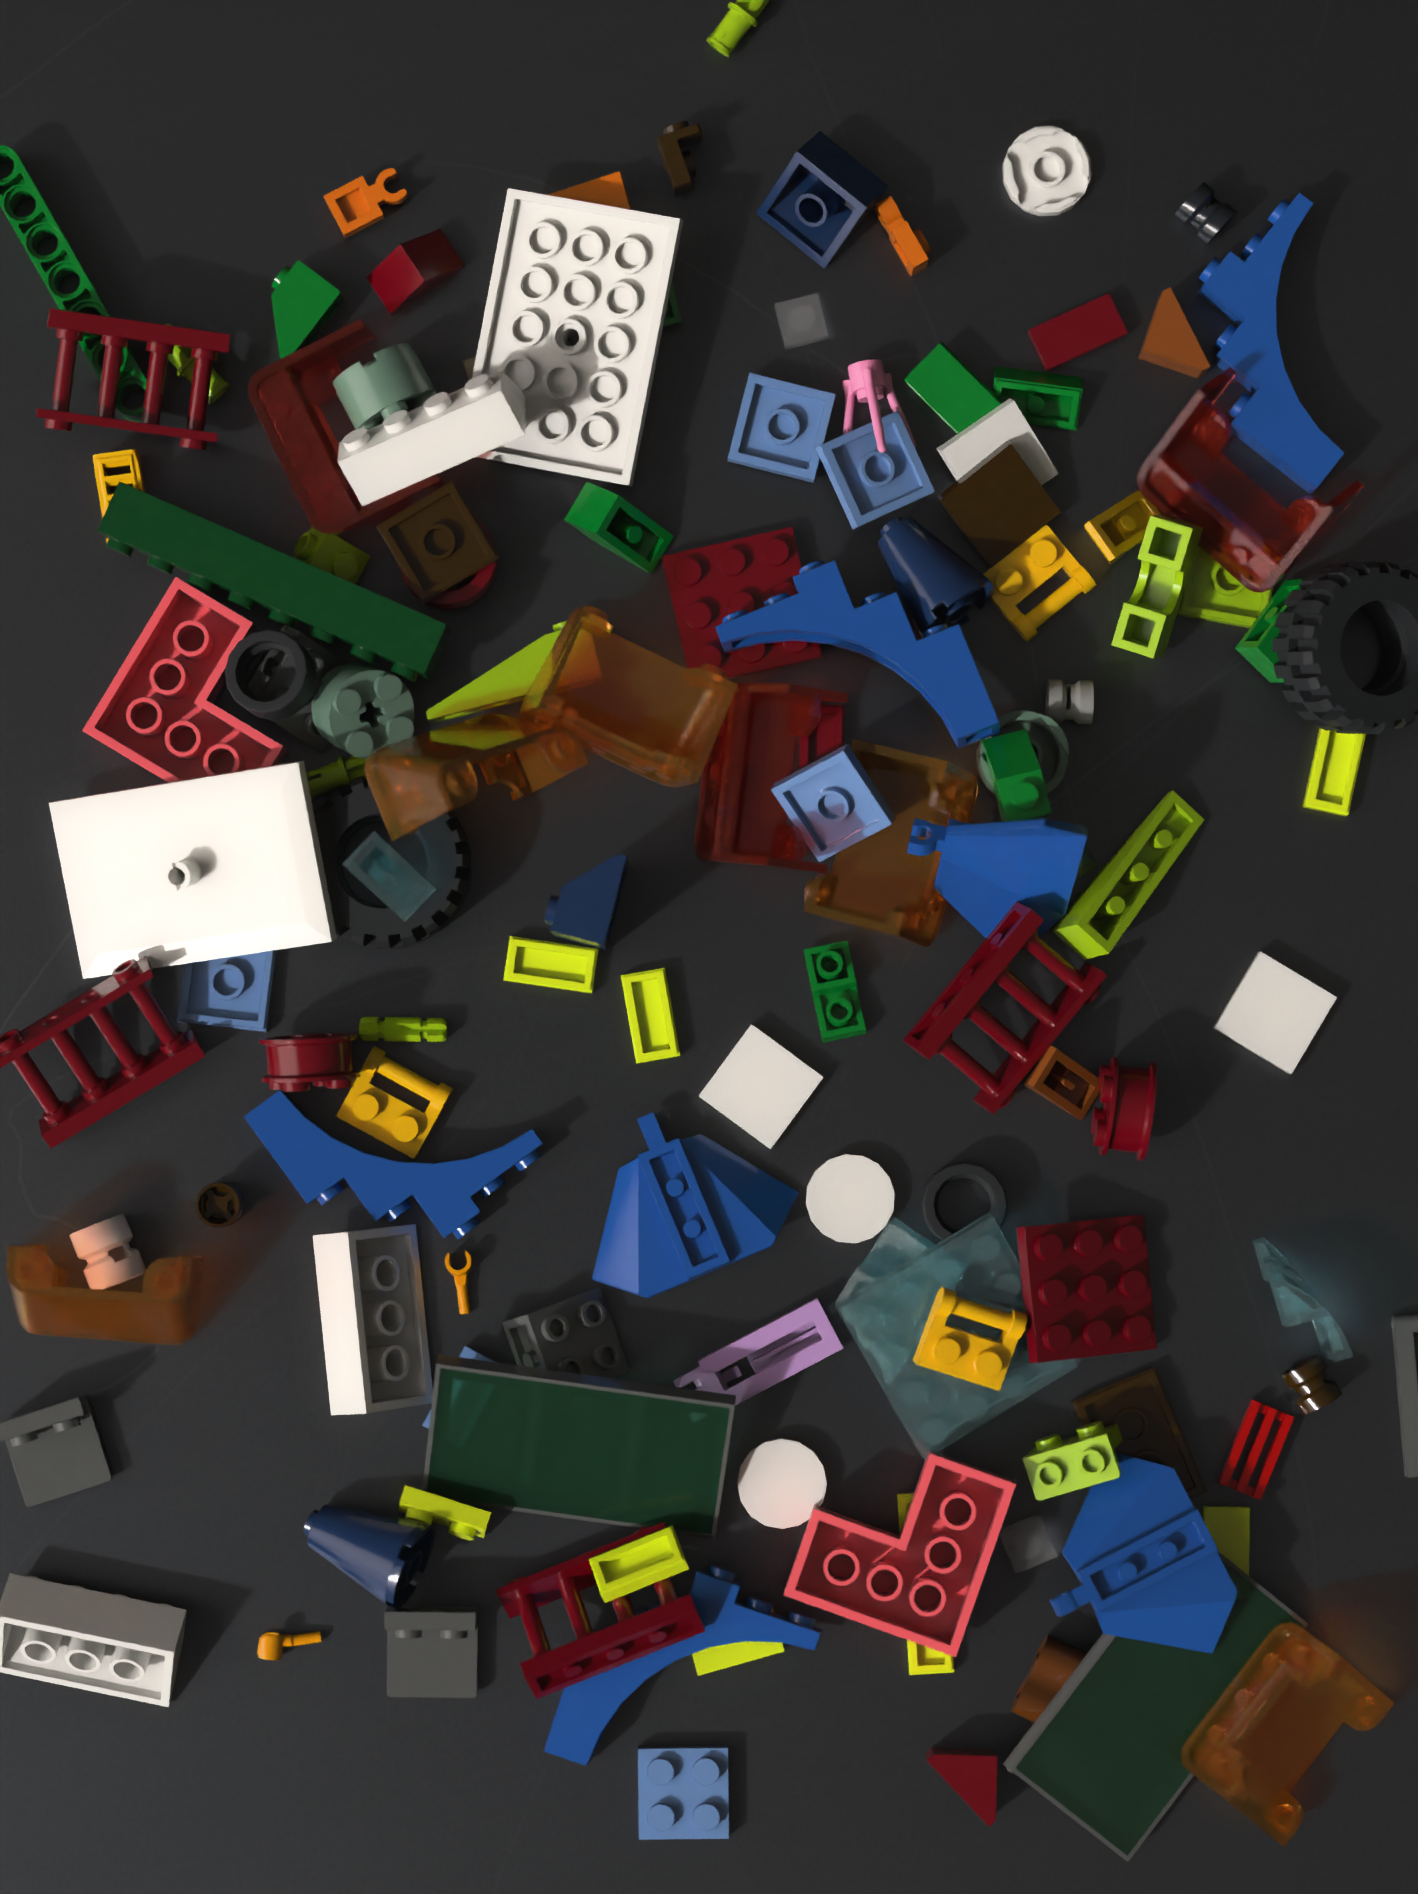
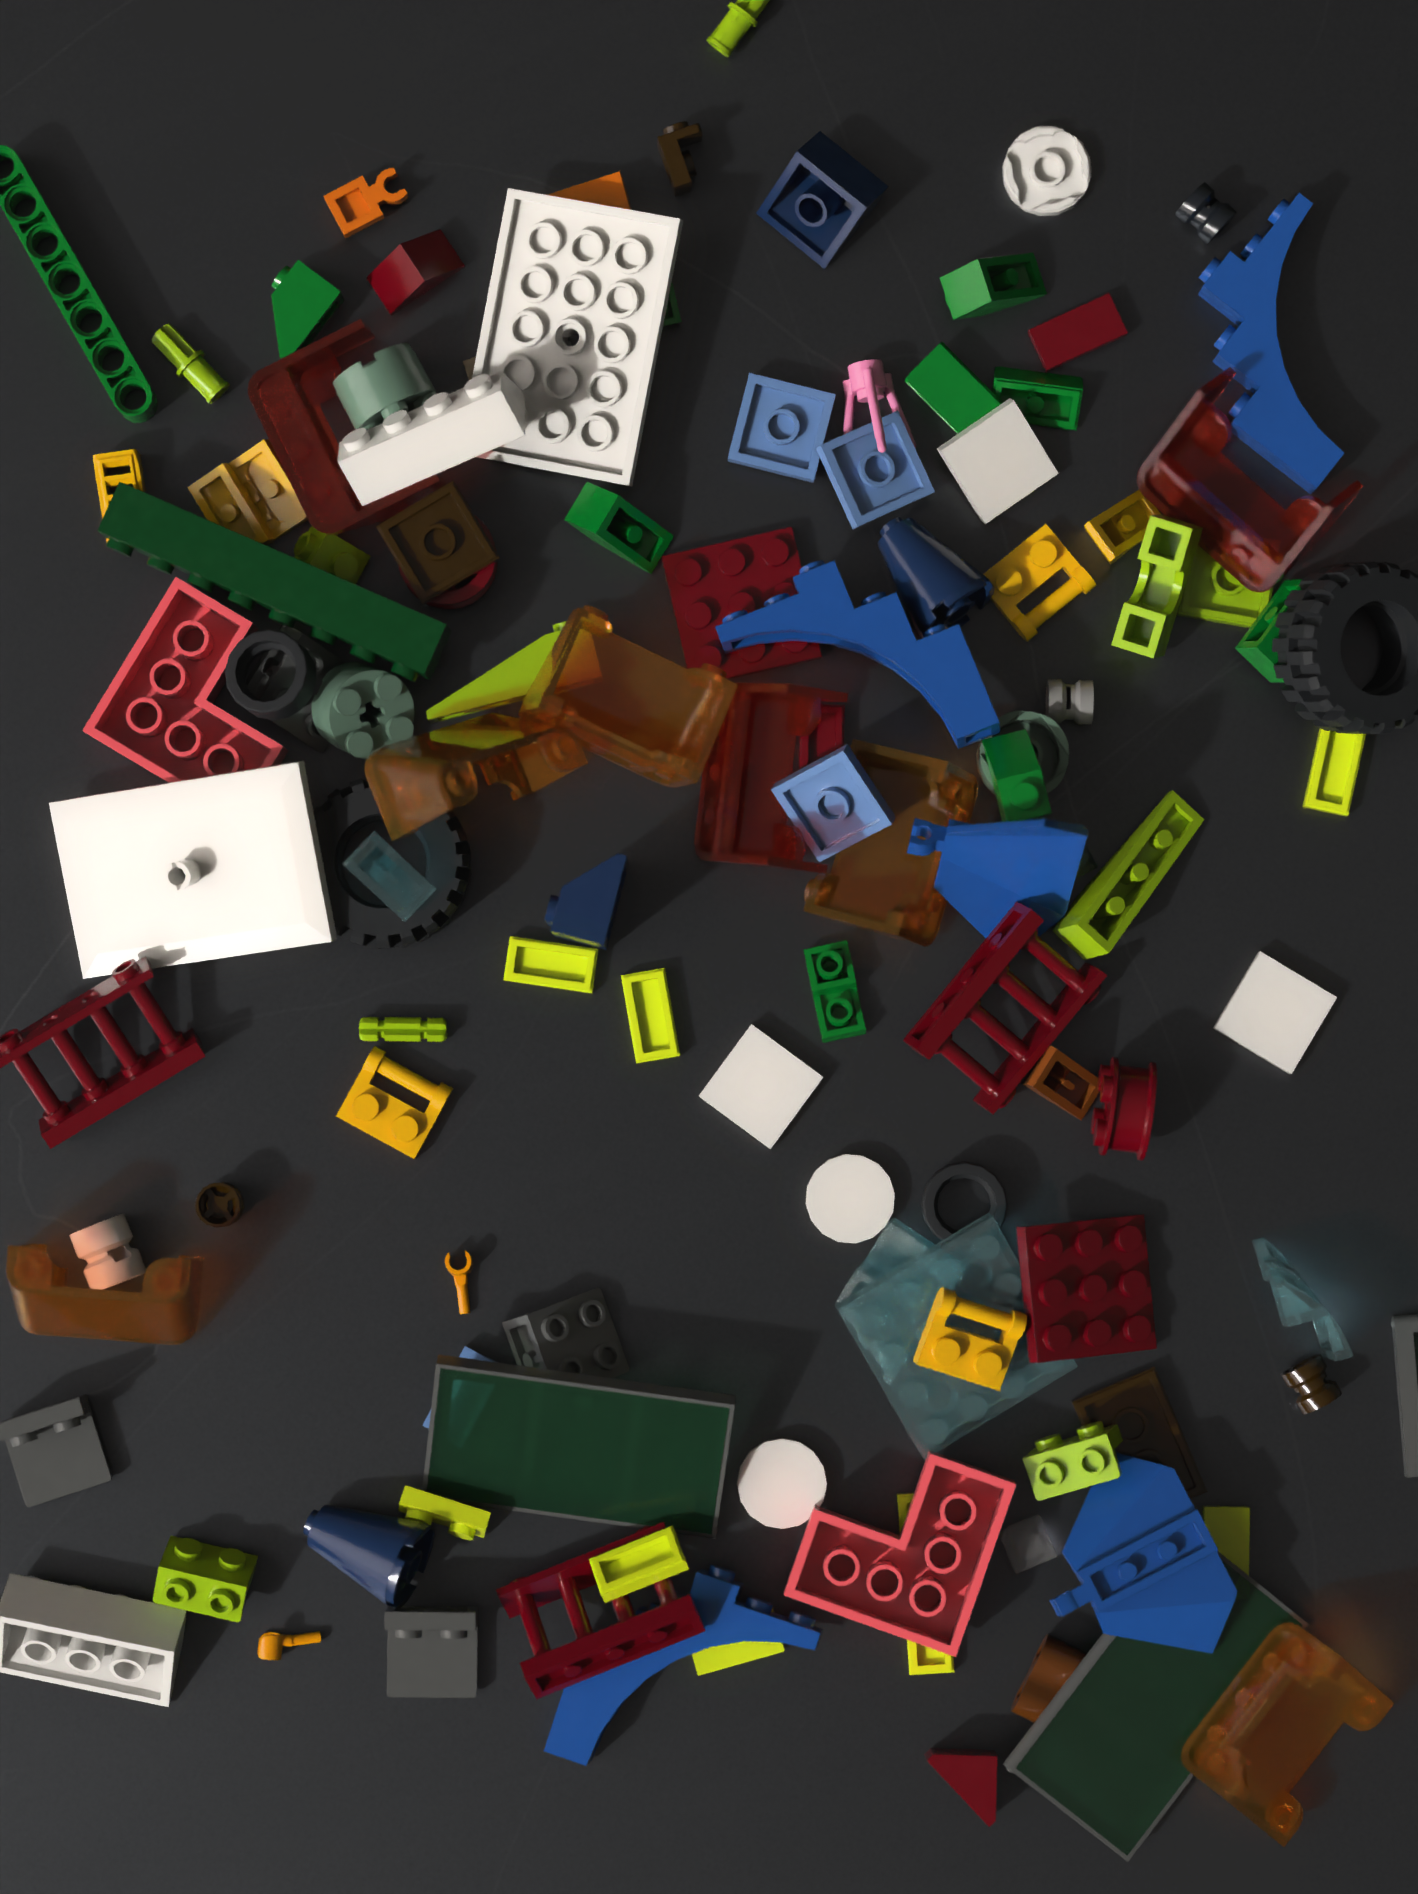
(115, 337): dark red fence -> none
(204, 1578): none -> lime bracket
(229, 992): medium blue tile -> none
(250, 496): none -> yellow slope
(308, 1058): dark red wheel -> none
(335, 775): lime axle -> none
(373, 1319): white slope -> none
(444, 1190): blue arch -> none
(683, 1792): medium blue plate -> none
(686, 1214): blue panel -> none
(772, 1350): lavender hinge -> none
(801, 321): clear plate -> none
(908, 244): orange plate -> none
(992, 285): none -> green slope
(998, 504): dark brown tile -> none
(1171, 339): dark orange slope -> none
(1271, 1457): red tile -> none

